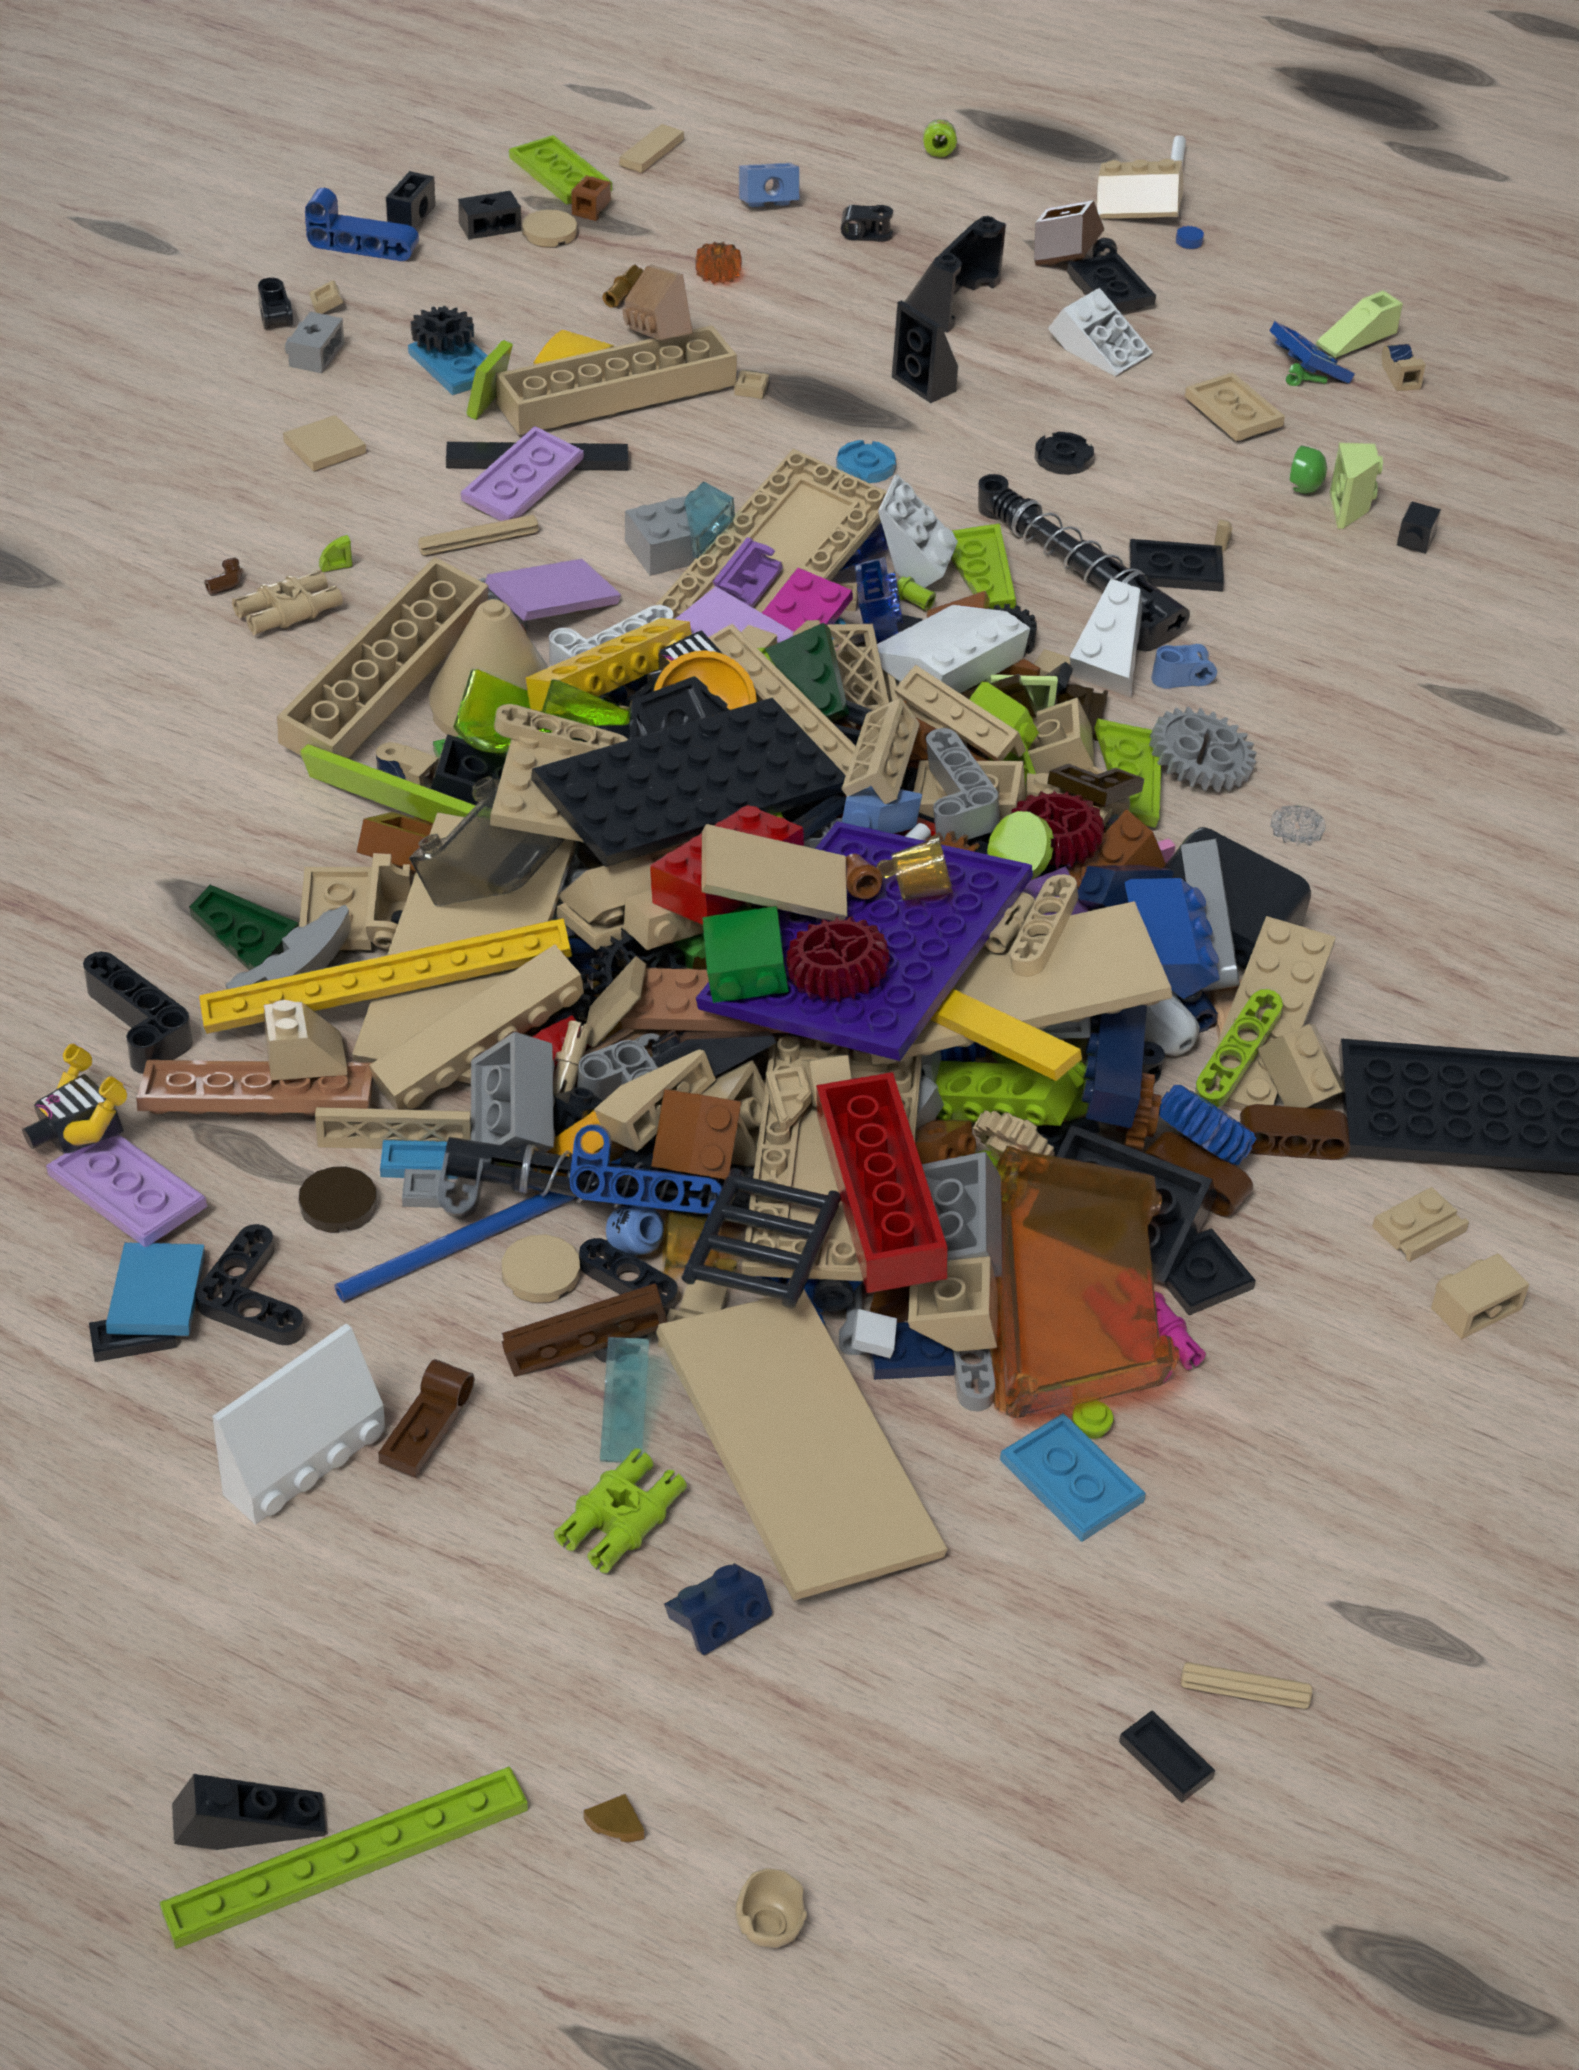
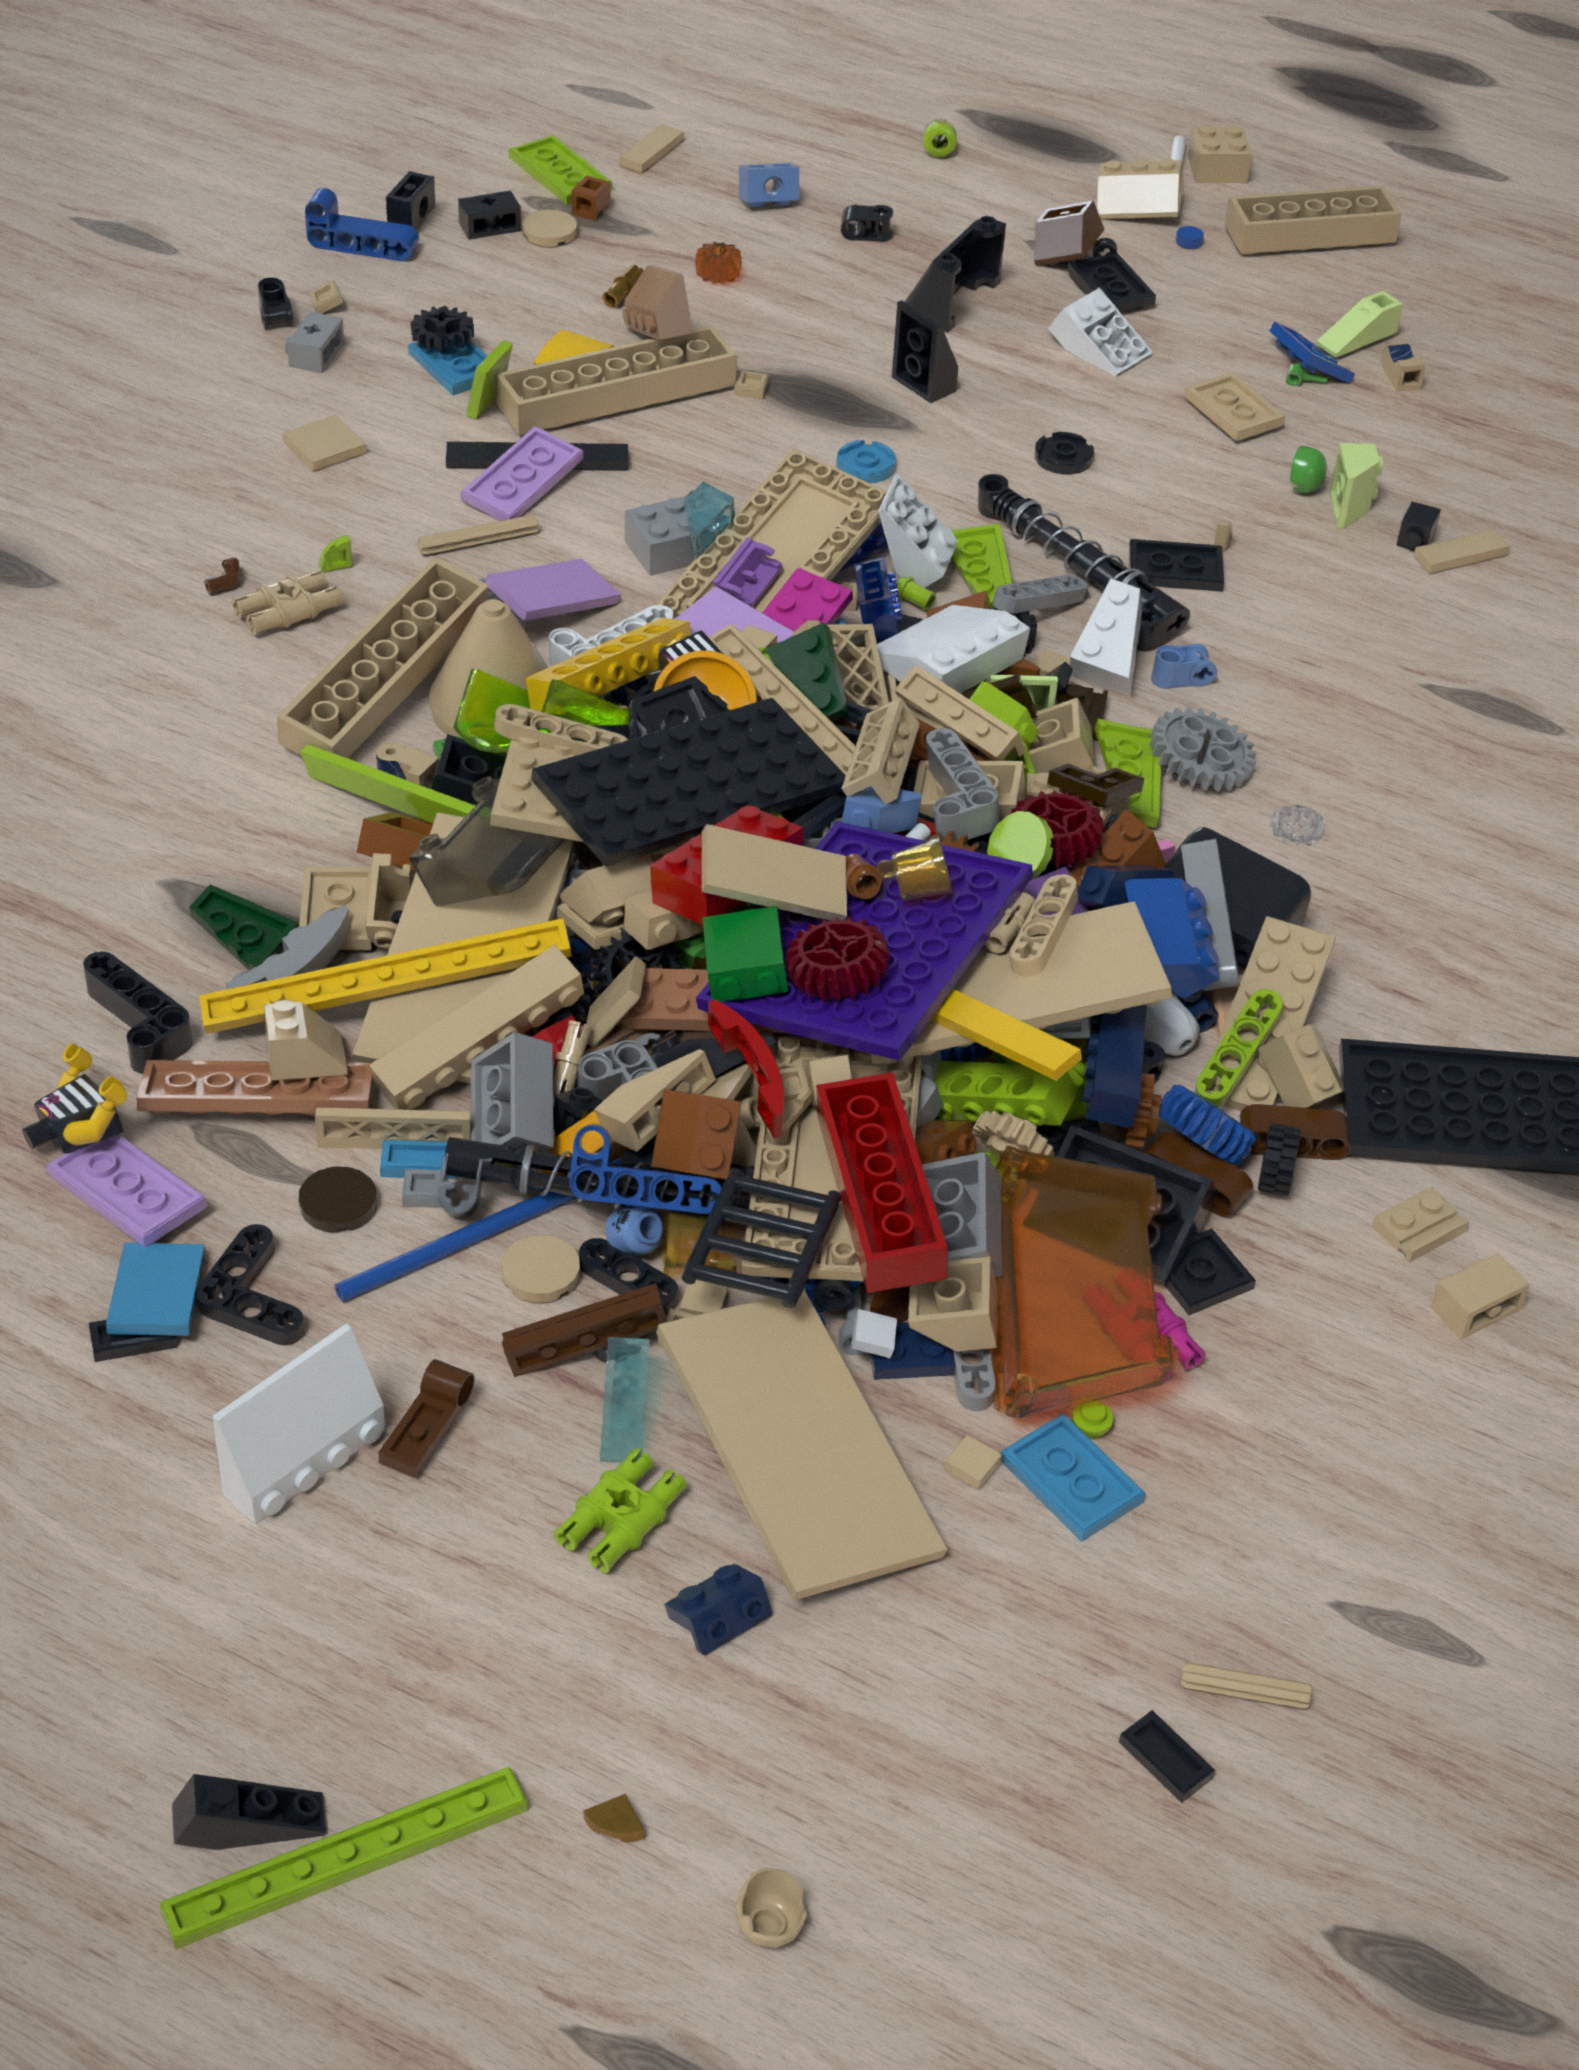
(736, 1032): none -> red slope
(972, 1462): none -> tan tile
(1039, 594): none -> light grey beam
(1219, 154): none -> tan brick
(1279, 1159): none -> black tyre
(1312, 219): none -> tan brick
(1461, 551): none -> tan tile

